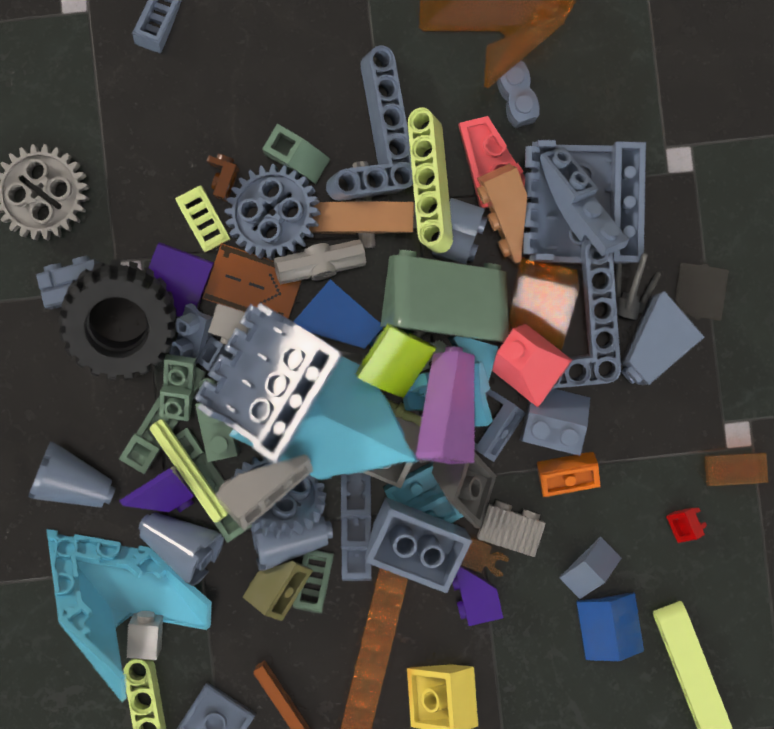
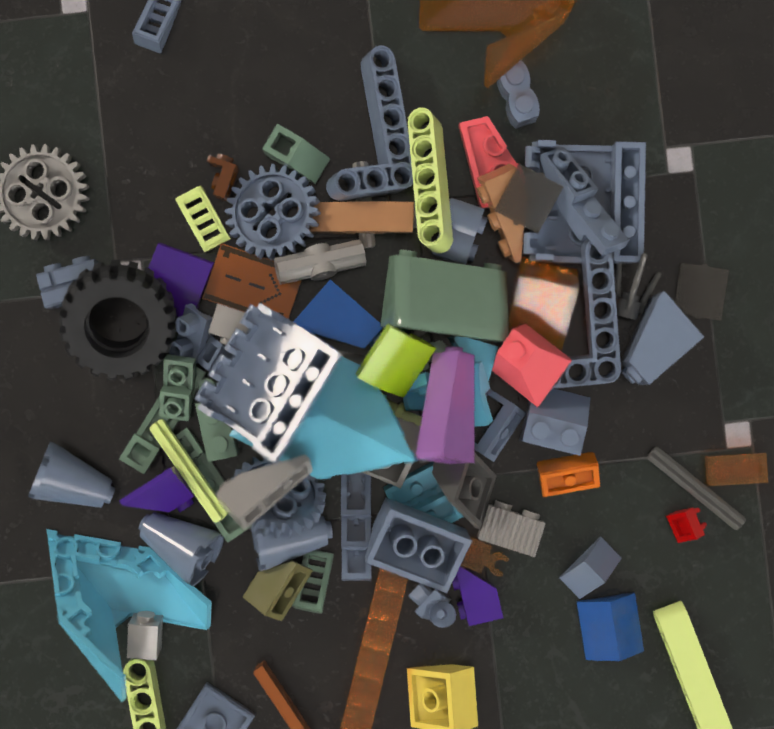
(433, 606): none -> sand blue hips
(528, 198): none -> clear smoke piece
(696, 488): none -> dark grey axle

